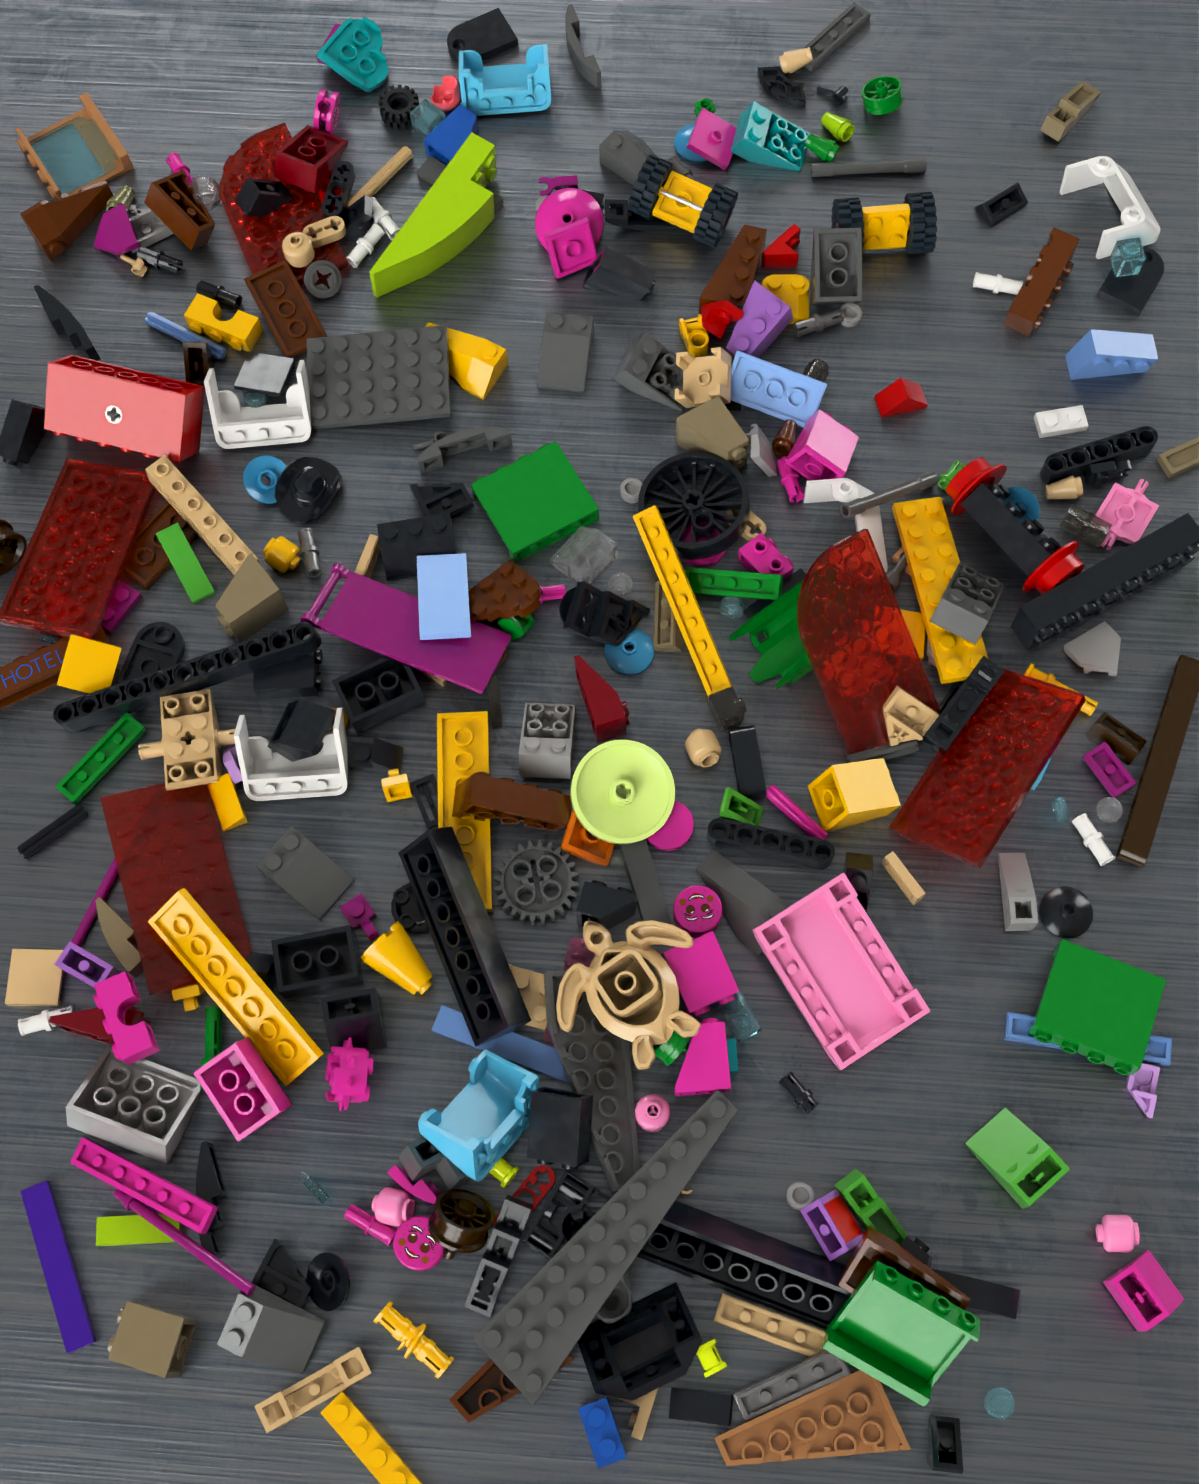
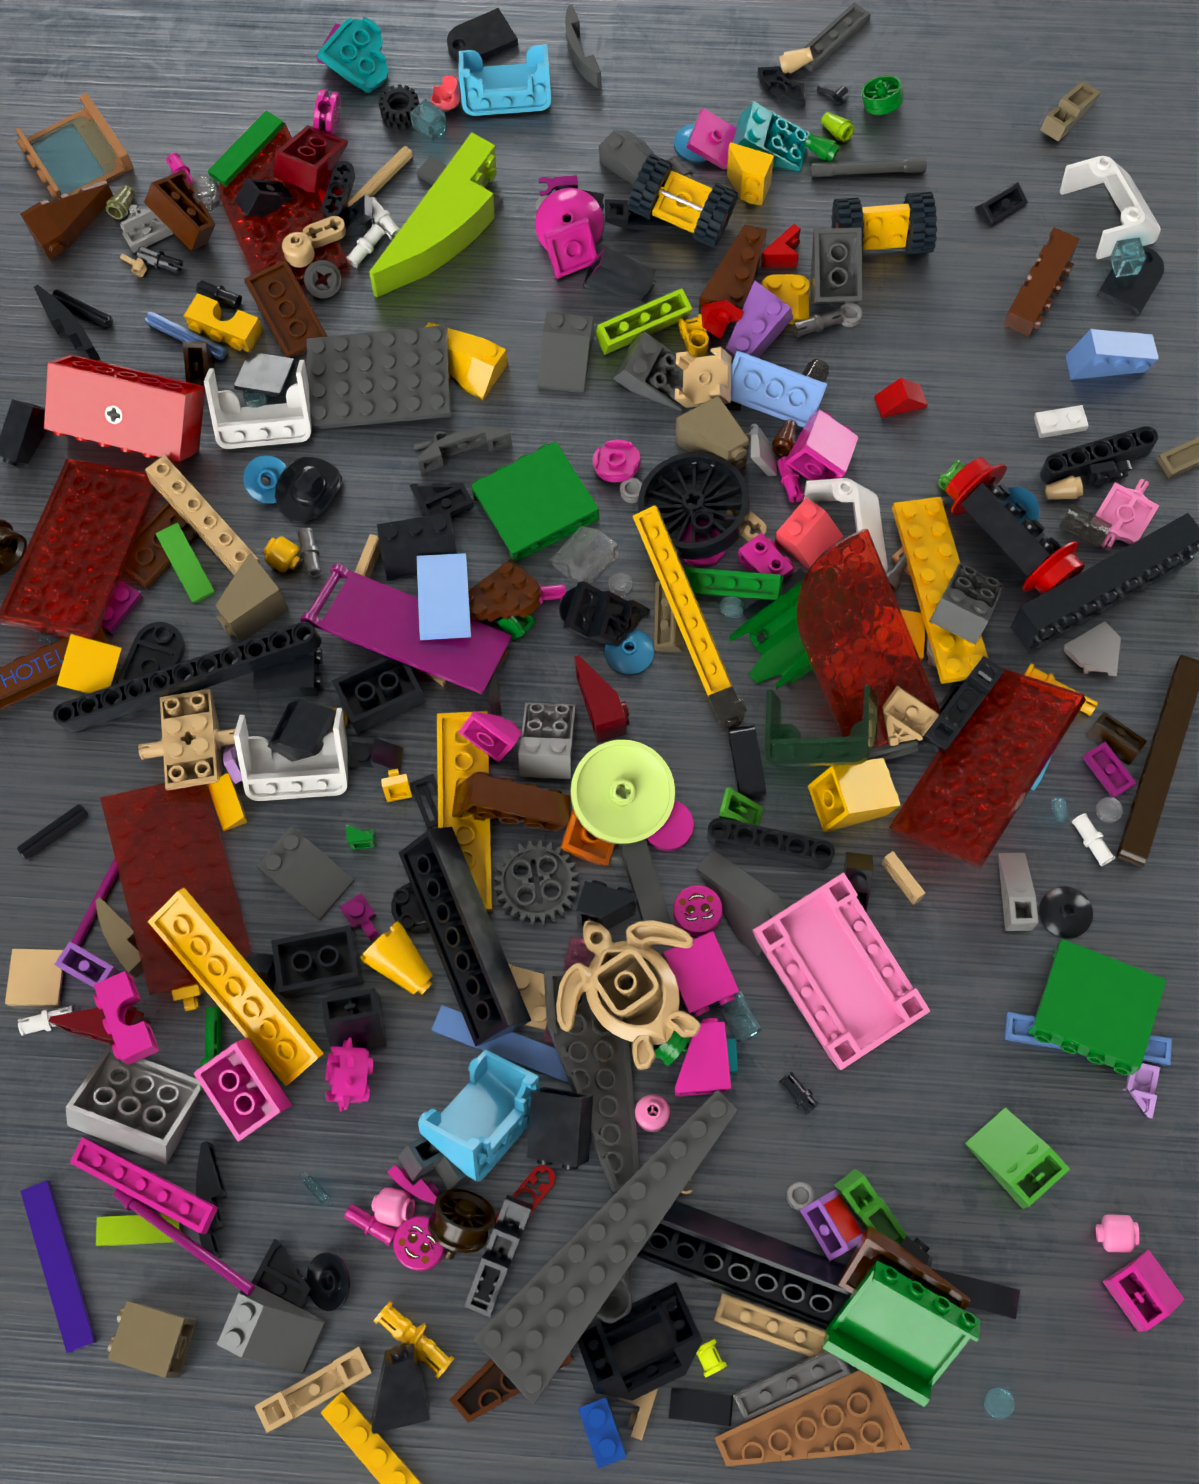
(83, 309): none -> black axle
(101, 758): green plate -> none
(116, 232): magenta slope -> none
(246, 148): none -> green tile
(360, 839): none -> green slope
(400, 1391): none -> black slope
(451, 134): blue slope -> none
(491, 734): none -> dark pink slope
(504, 1172): neon yellow bush -> none
(566, 1226): black connector -> none
(616, 461): none -> dark pink tile
(646, 318): none -> lime brick
(703, 747): tan head -> none
(707, 103): green plate -> none
(749, 173): none -> yellow slope
(787, 748): none -> clear green windscreen
(795, 813): dark pink axle -> none
(807, 533): none -> coral slope
(861, 504): dark grey piece -> none
(945, 1444): black slope -> none
(997, 283): white pin -> none

